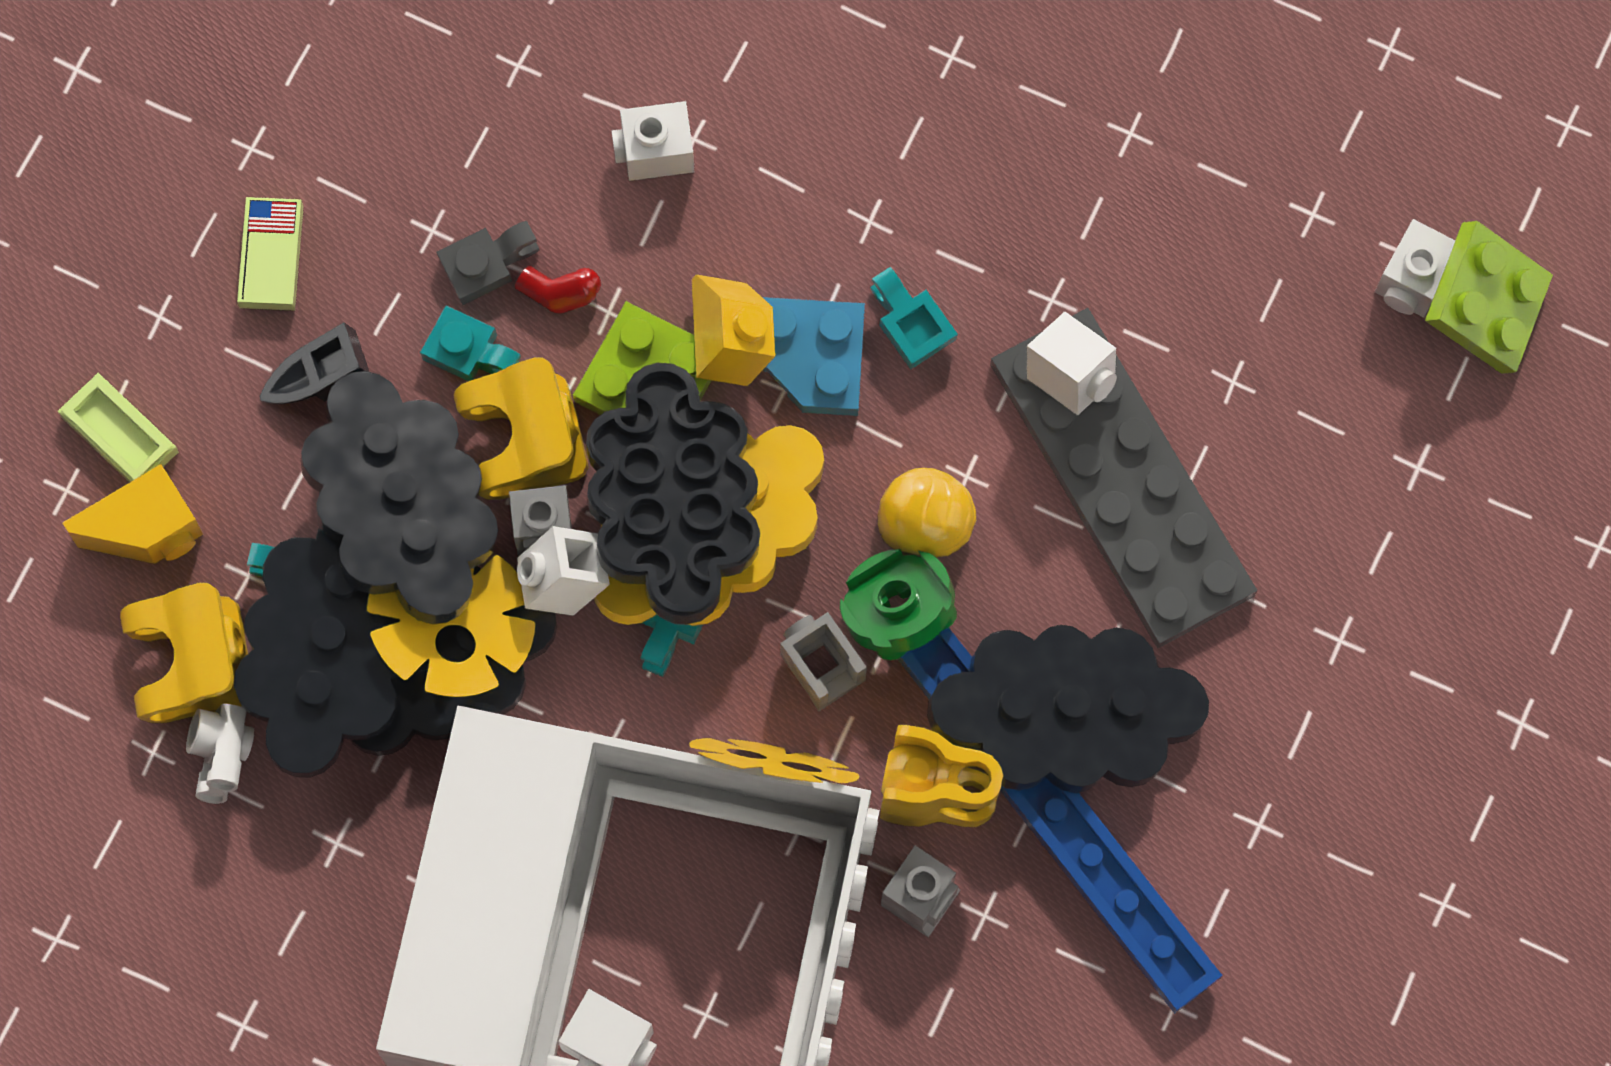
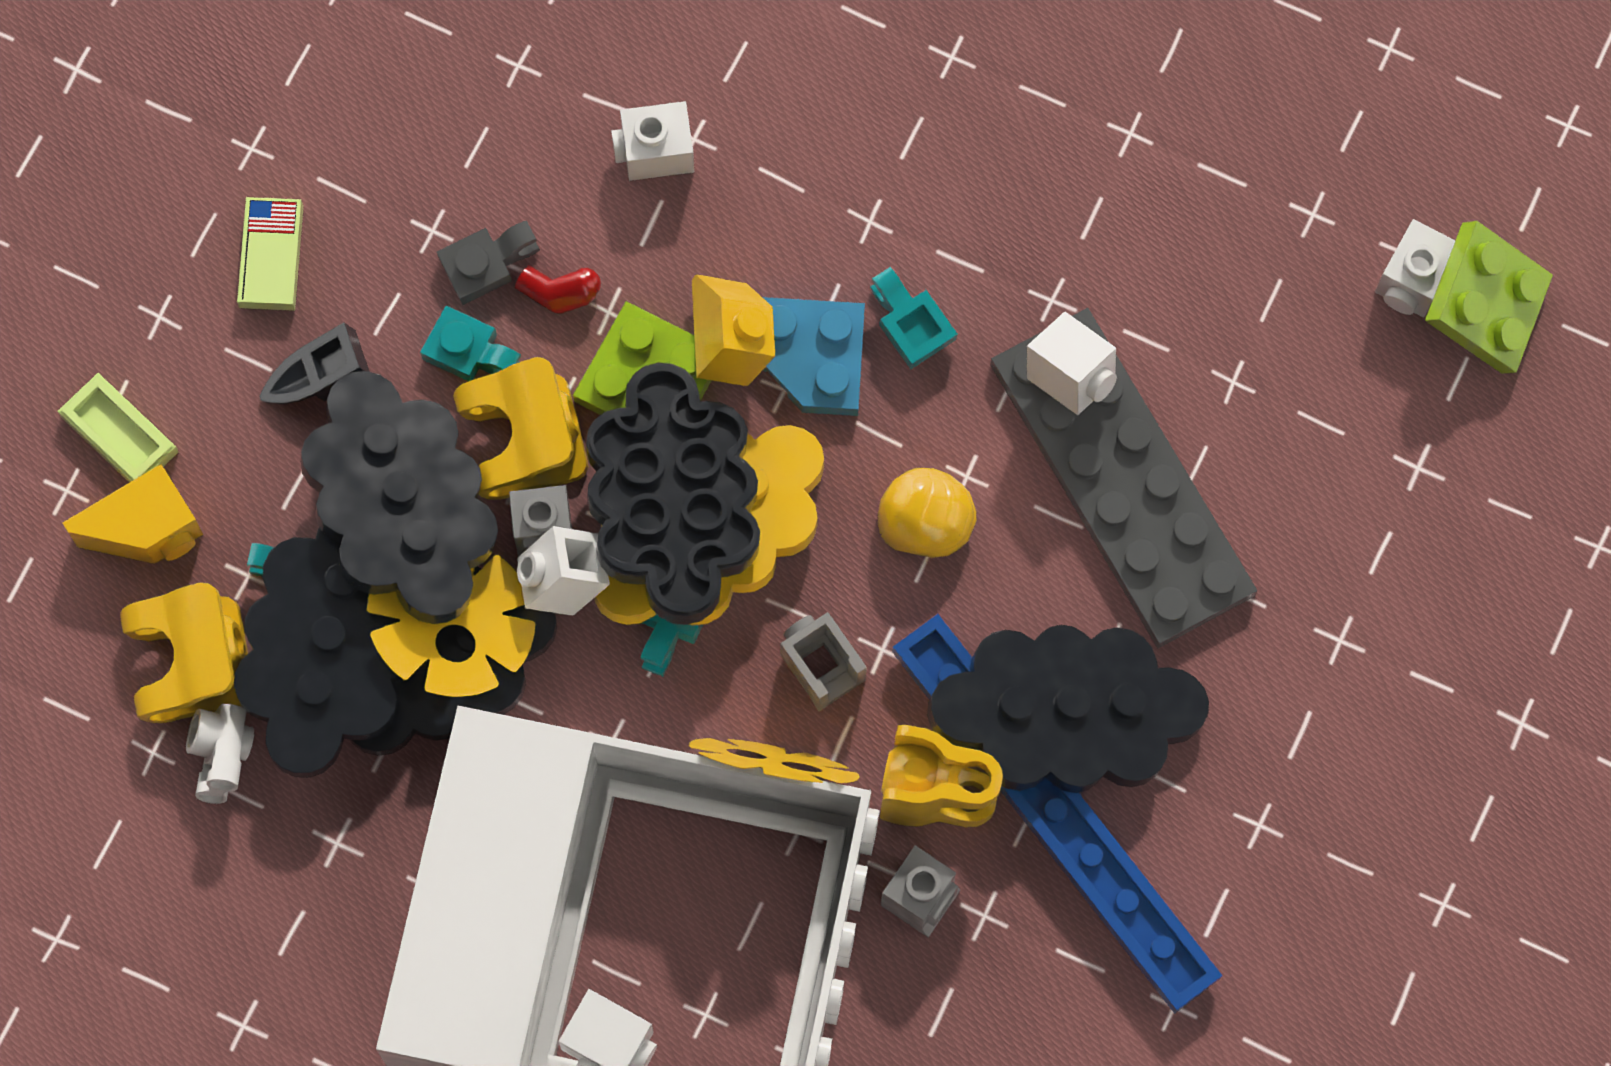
(905, 627): green plate -> none

